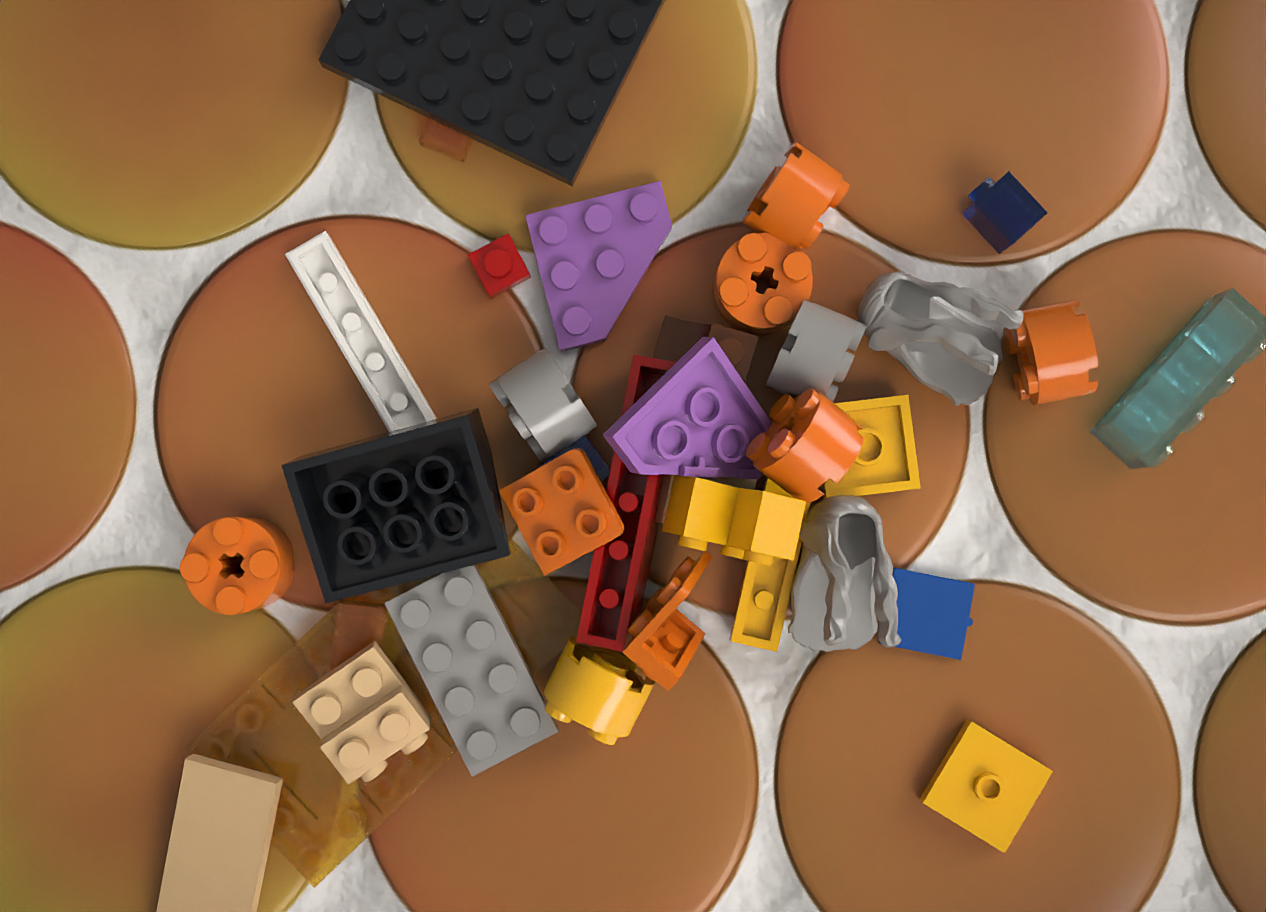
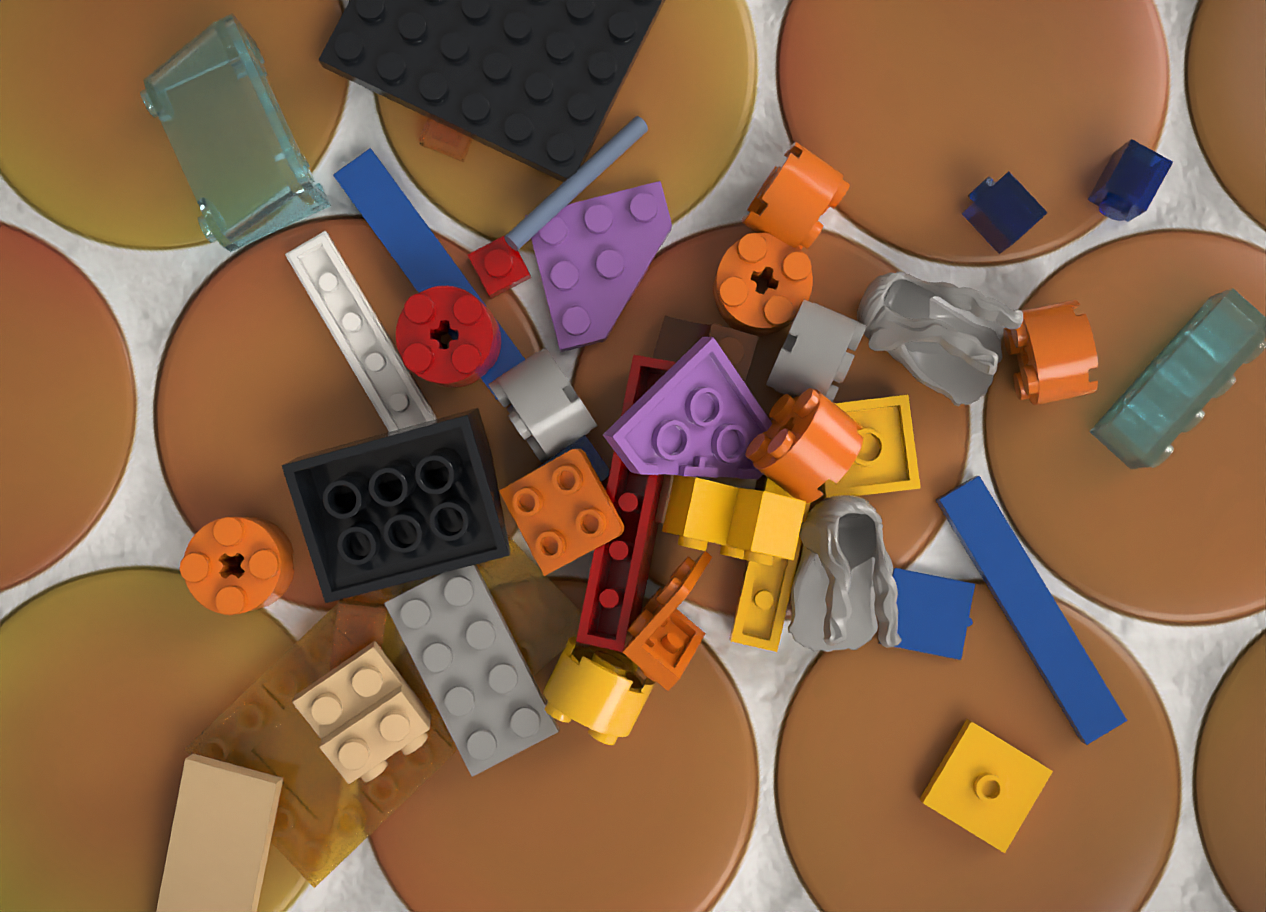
(232, 137): none -> clear light blue windscreen
(411, 241): none -> blue tile
(430, 316): none -> red brick
(576, 183): none -> sand blue bar
(1031, 610): none -> blue tile
(1129, 181): none -> clear blue brick

